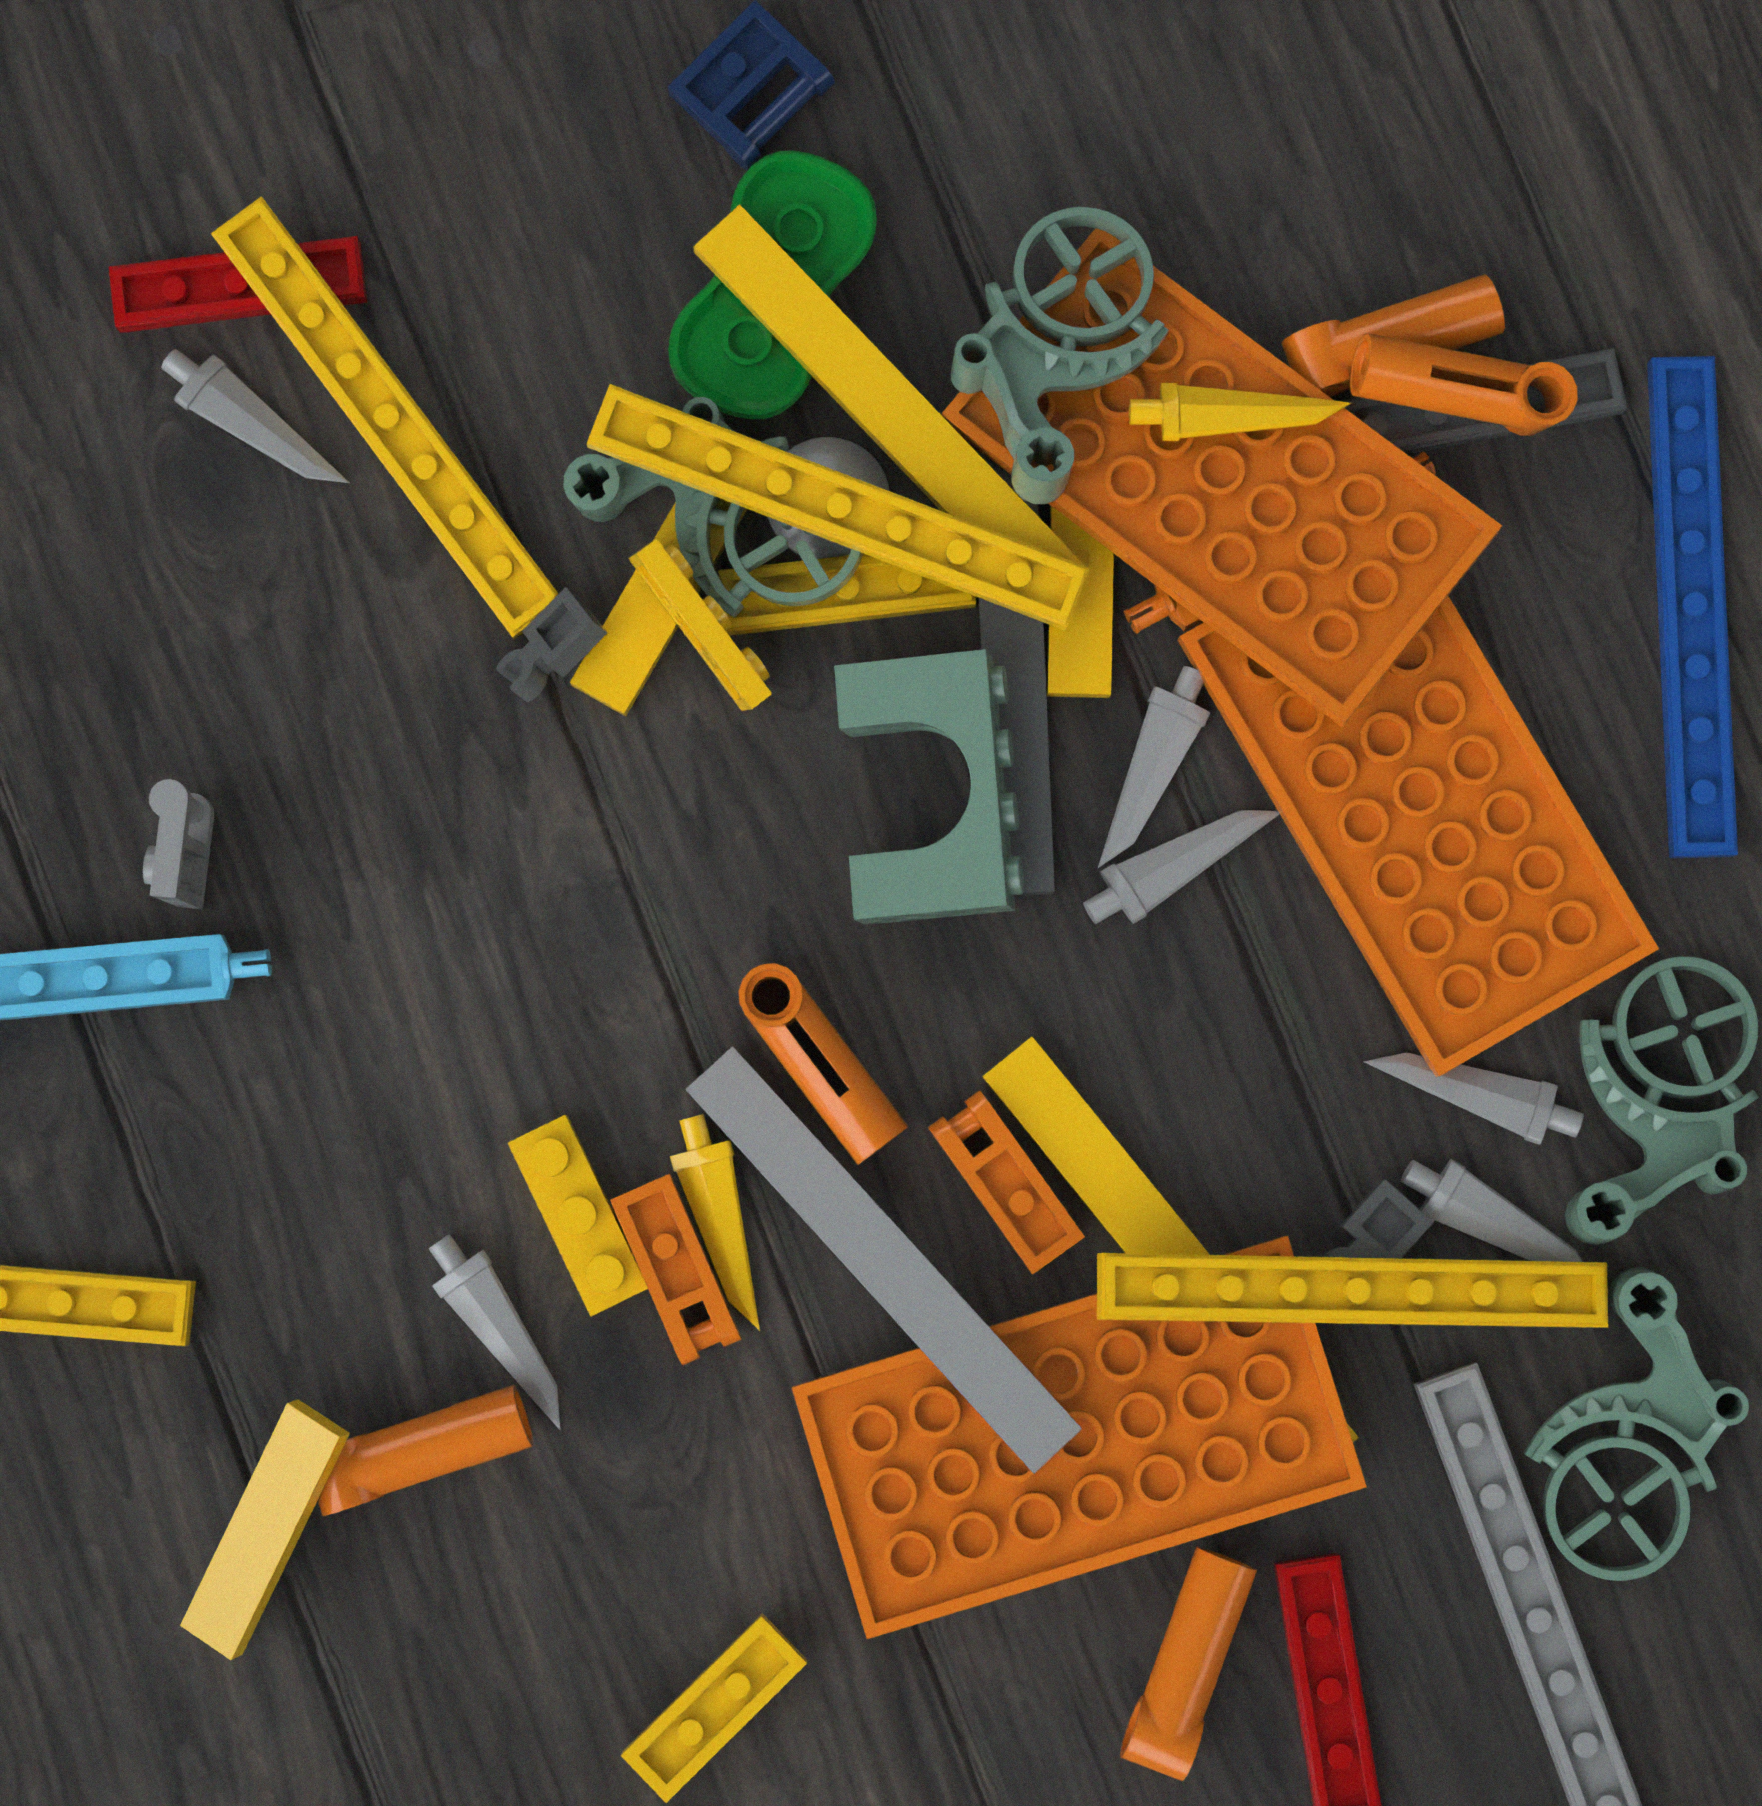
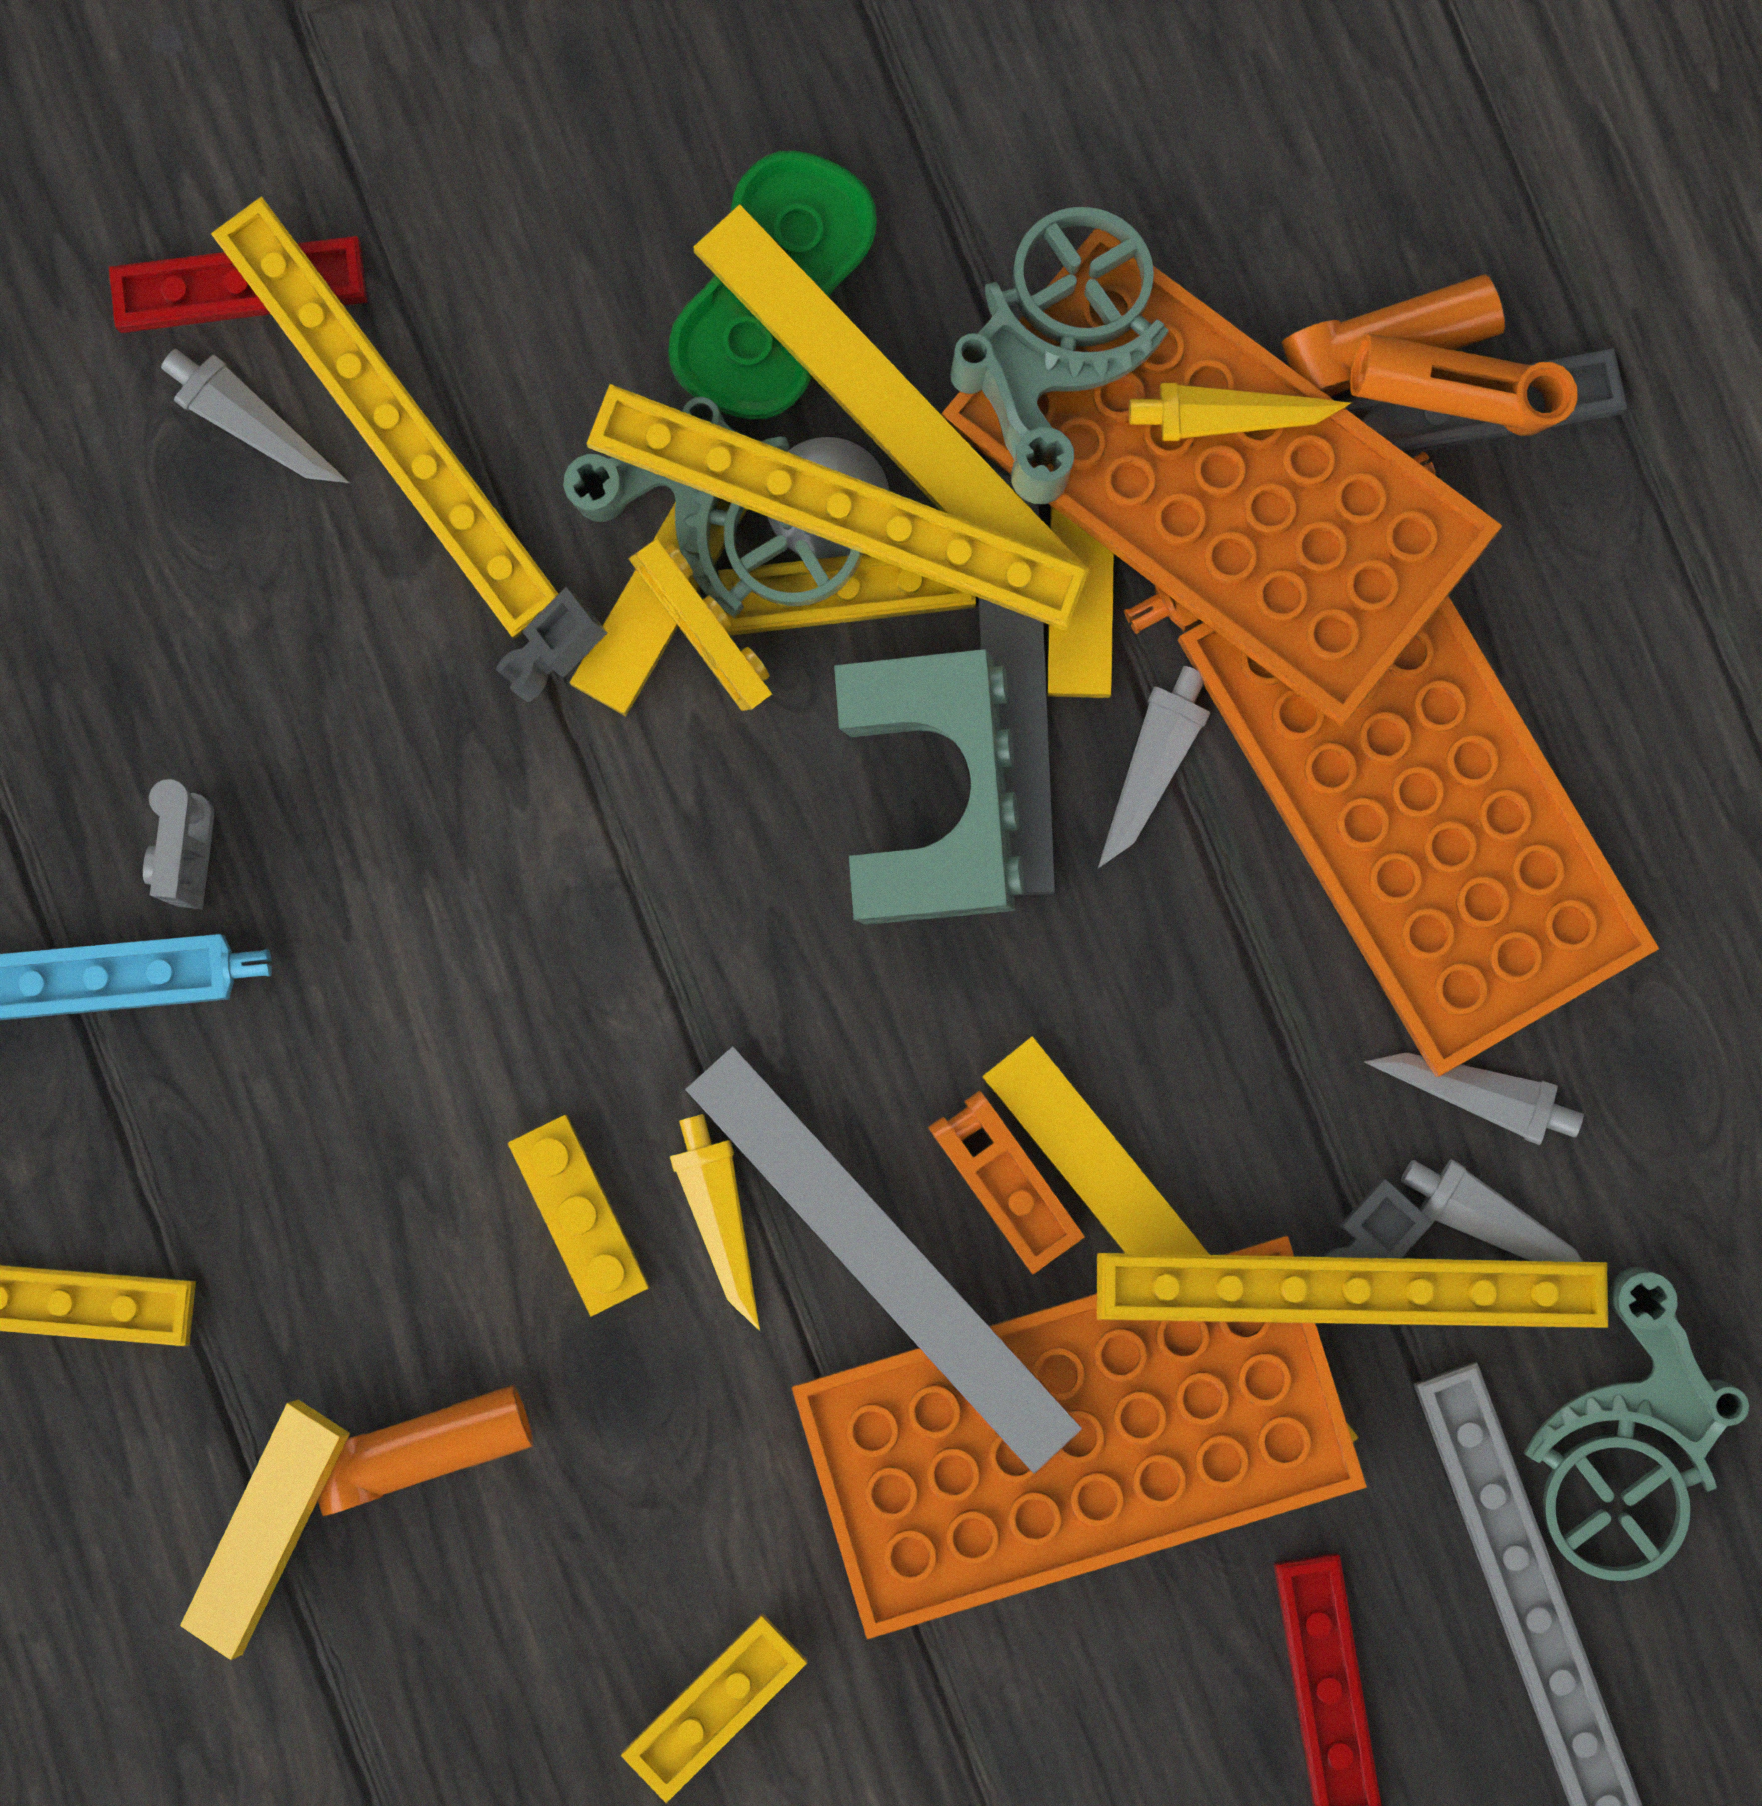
(487, 1310): light grey bar -> none
(674, 1266): orange plate -> none
(736, 70): dark blue plate -> none
(861, 1116): orange piece -> none
(1159, 872): light grey bar -> none
(1171, 1712): orange piece -> none
(1674, 1143): sand green piece -> none
(1692, 607): blue tile -> none

